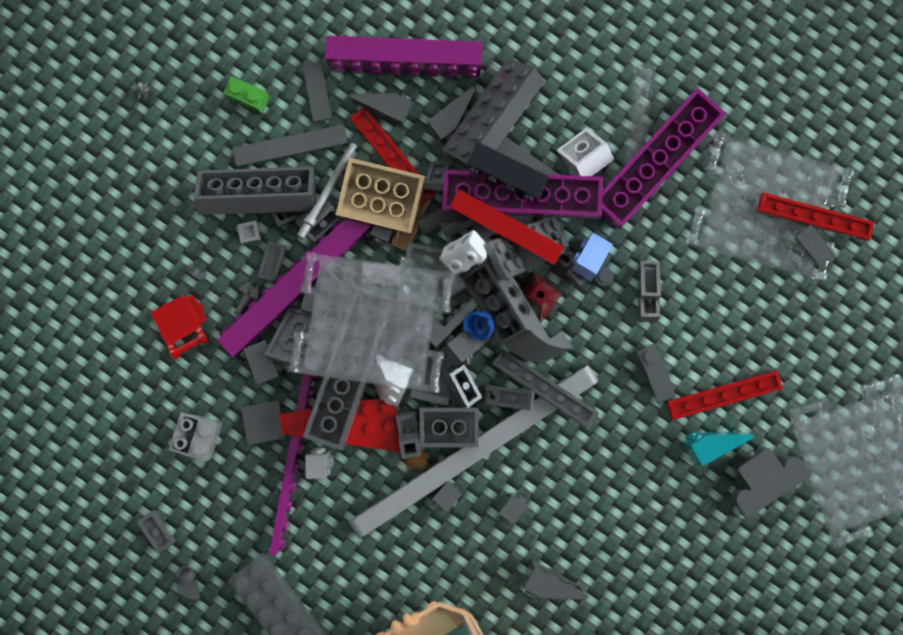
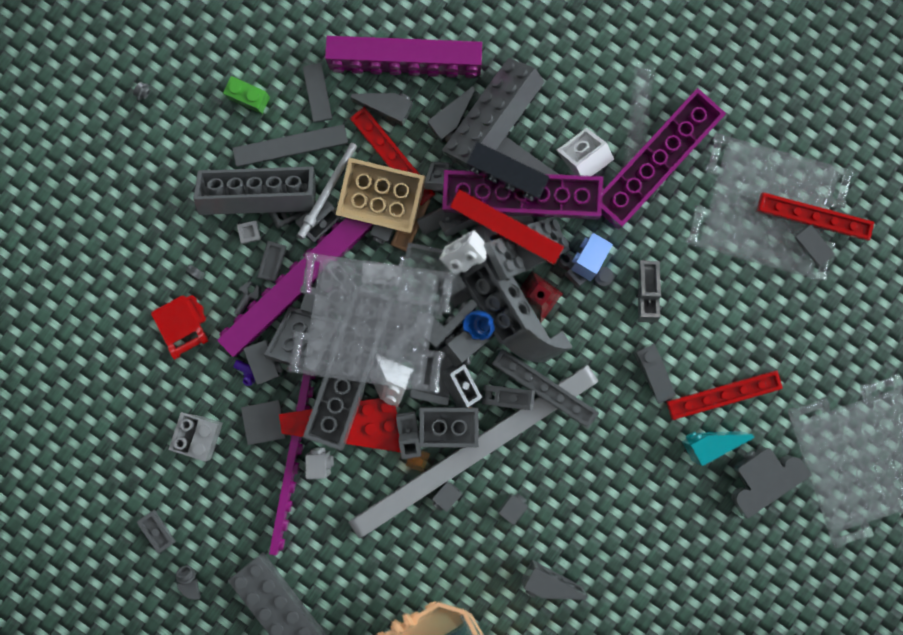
(248, 378): none -> dark purple arm

